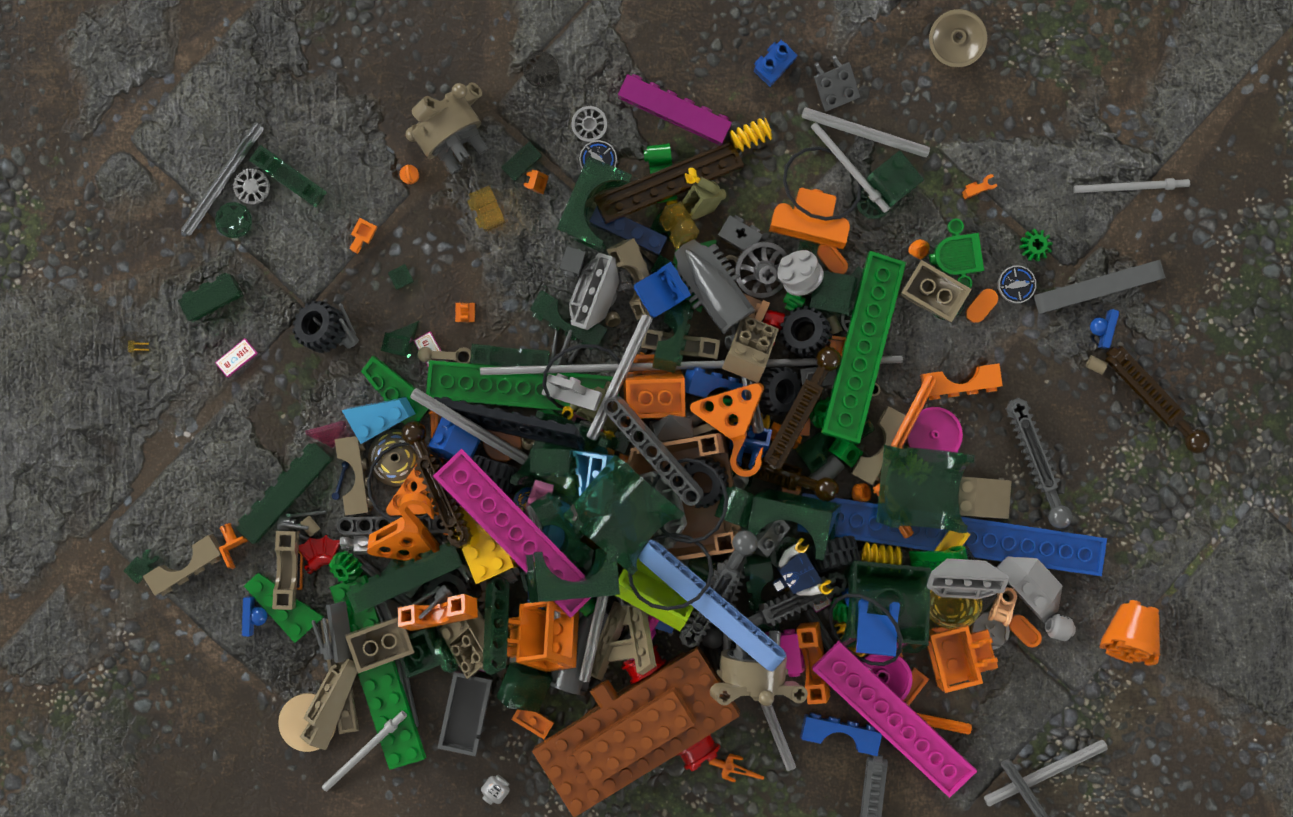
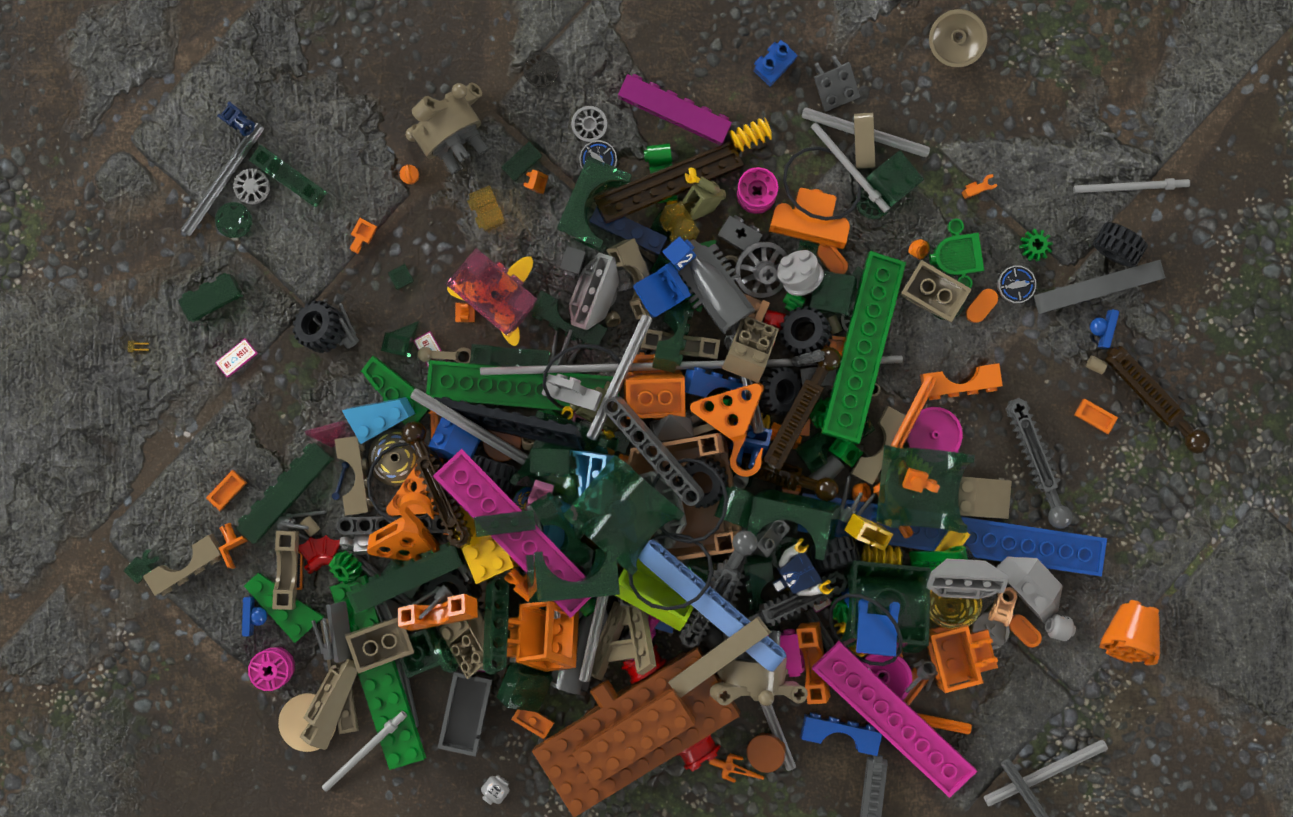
(226, 490): none -> orange tile
(235, 118): none -> dark blue connector
(282, 668): none -> dark pink wheel
(495, 291): none -> clear pink brick
(504, 523): none -> clear green tile
(520, 581): none -> orange plate
(680, 252): none -> blue brick
(719, 657): none -> dark tan tile
(761, 180): none -> dark pink wheel
(766, 752): none -> dark orange tile
(808, 358): none -> dark grey axle
(845, 514): none -> dark grey plant
(864, 140): none -> dark tan beam
(868, 532): none -> yellow piece
(917, 480): none -> orange plate
(925, 671): none -> dark grey plant
(1096, 416): none -> orange tile
(1120, 244): none -> black tyre

